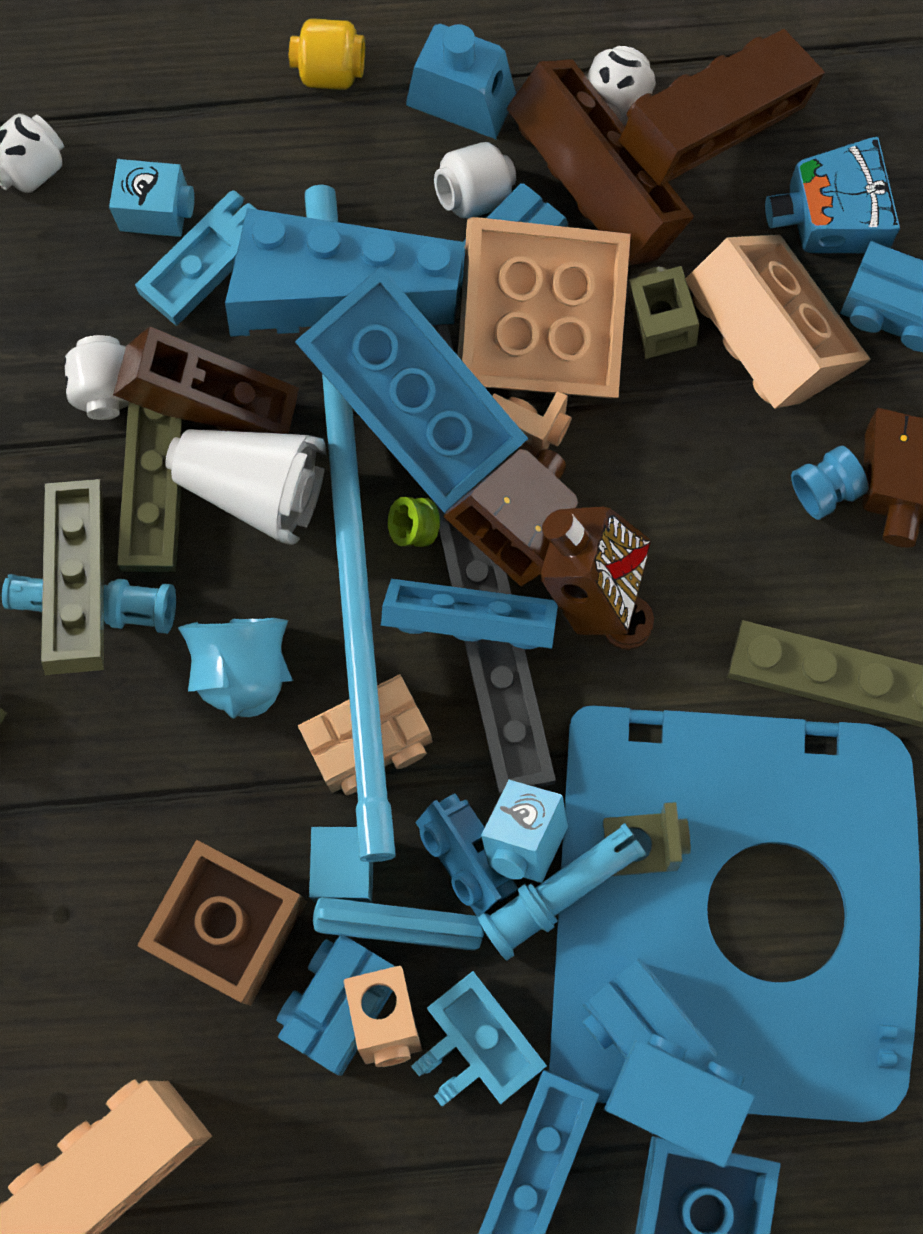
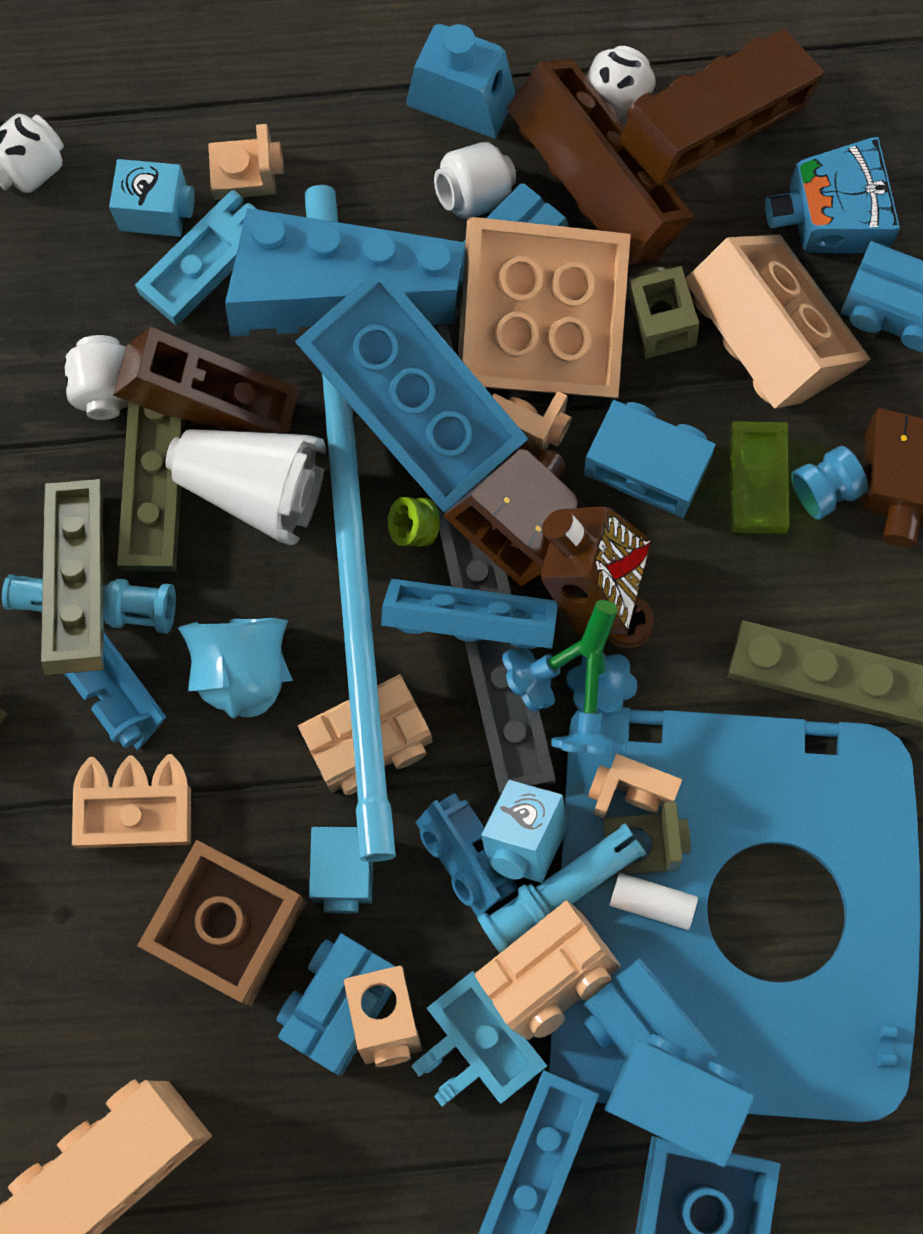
(125, 704): none -> dark azure hinge
(131, 809): none -> light nougat plate
(245, 165): none -> light nougat bracket
(328, 54): yellow head -> none
(397, 924): medium azure axle -> none
(548, 972): none -> light nougat brick
(597, 683): none -> dark azure plant
(643, 785): none -> light nougat bracket
(649, 457): none -> dark azure brick
(654, 901): none -> white axle
(759, 477): none -> clear neon green plate

